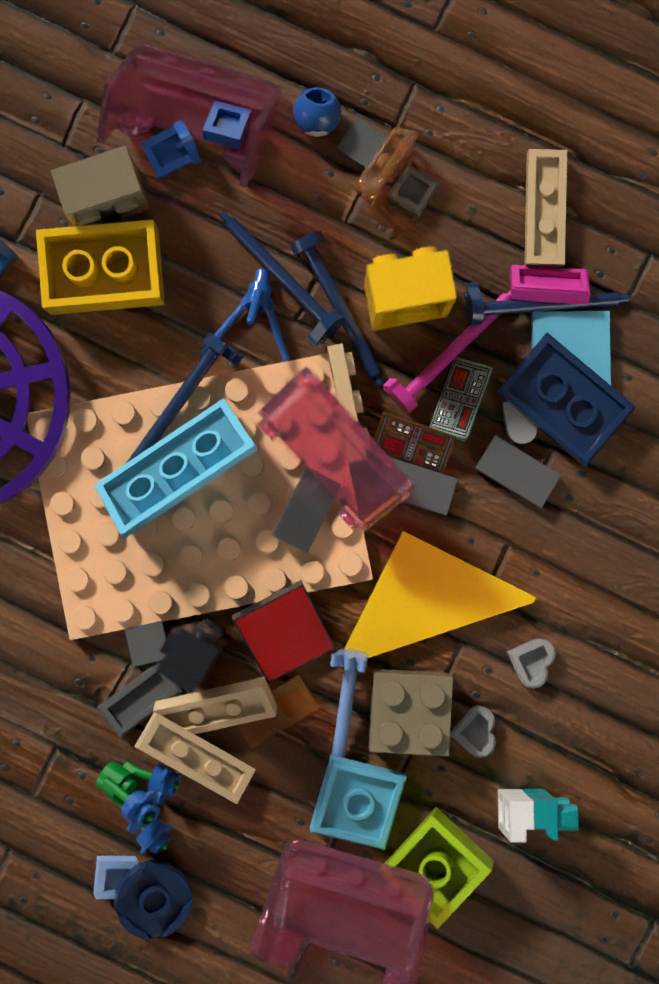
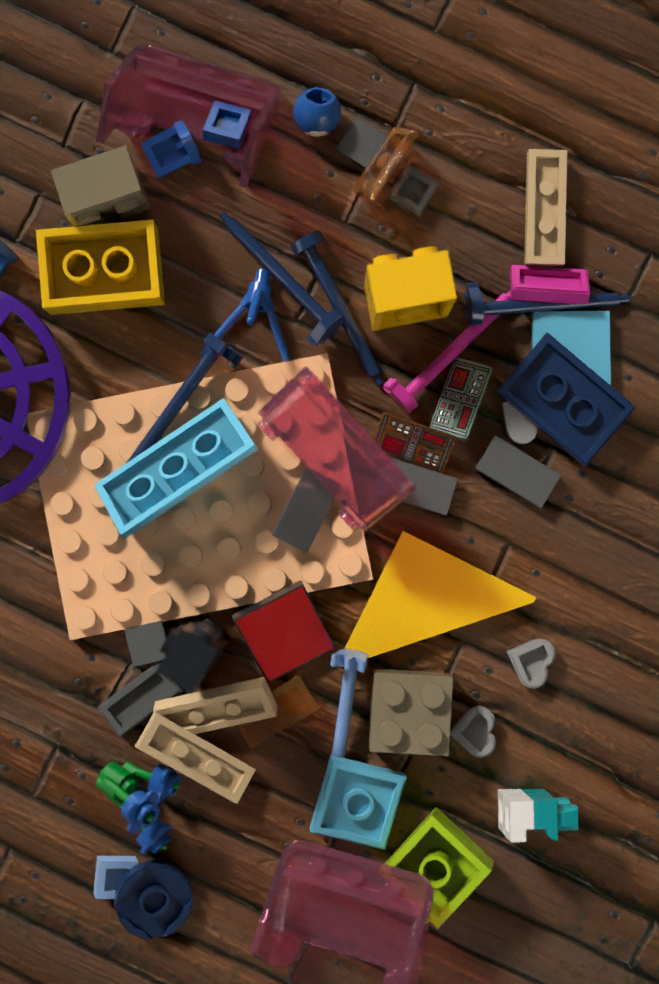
(342, 367): tan plate -> none

